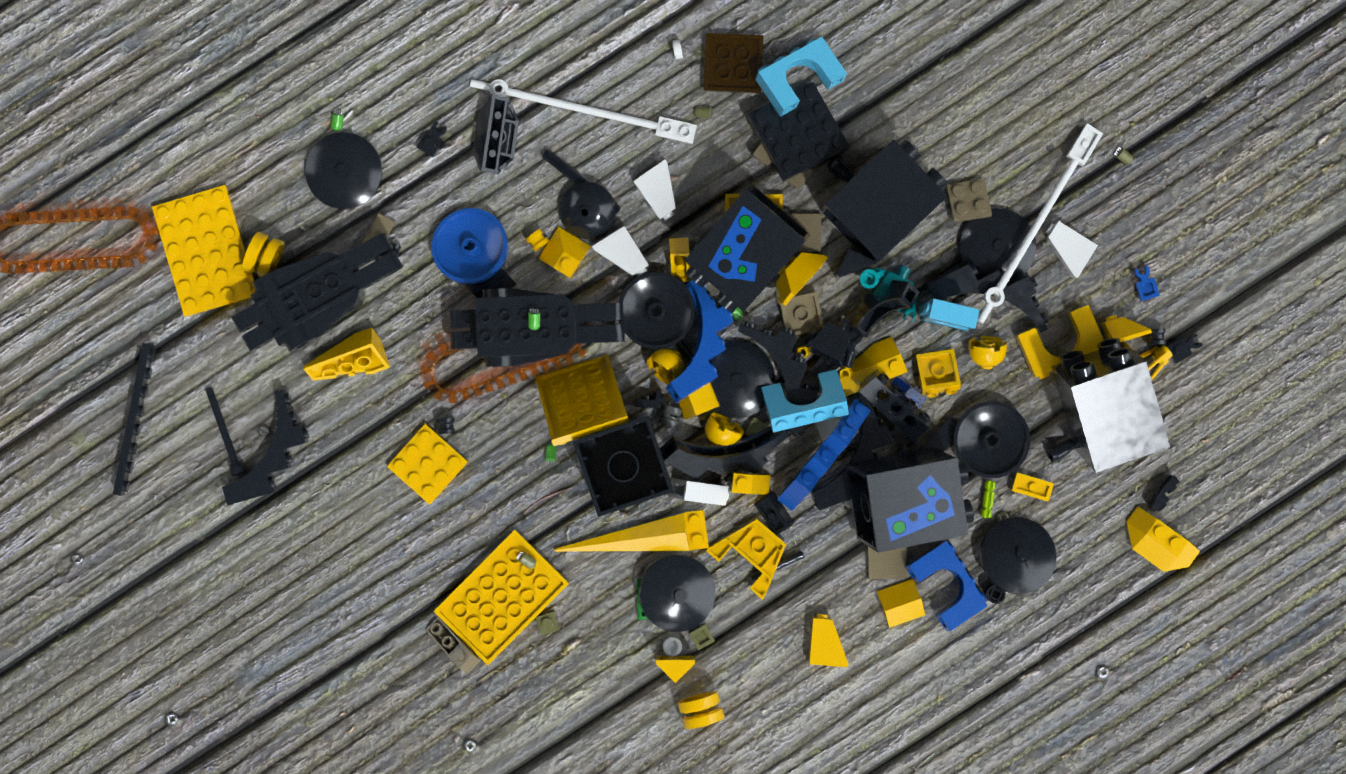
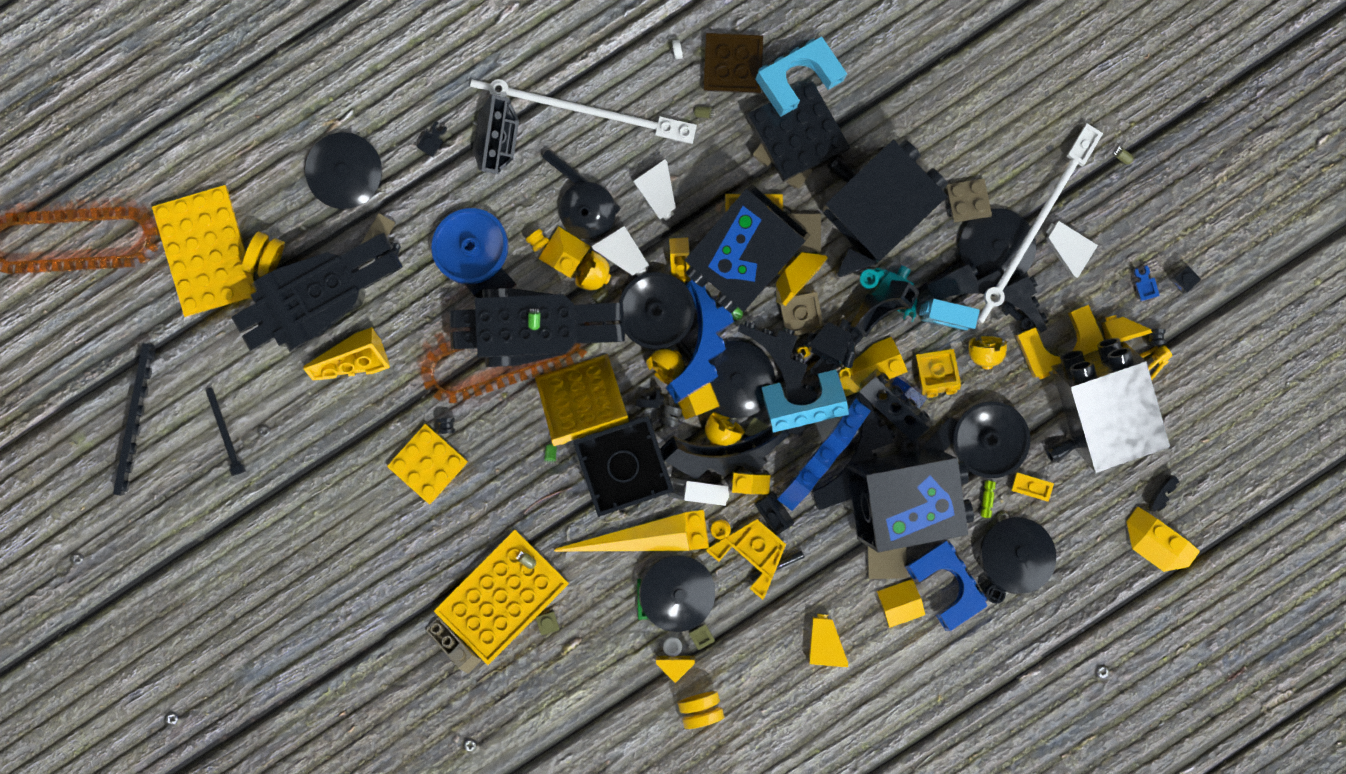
(276, 459): black arch -> none
(337, 121): bright green piece -> none
(594, 272): none -> yellow cylinder
(599, 296): none -> olive piece
(720, 529): none -> yellow tile
(1025, 323): none -> black bar
(1181, 349): black plate -> none
(1185, 279): none -> black brick

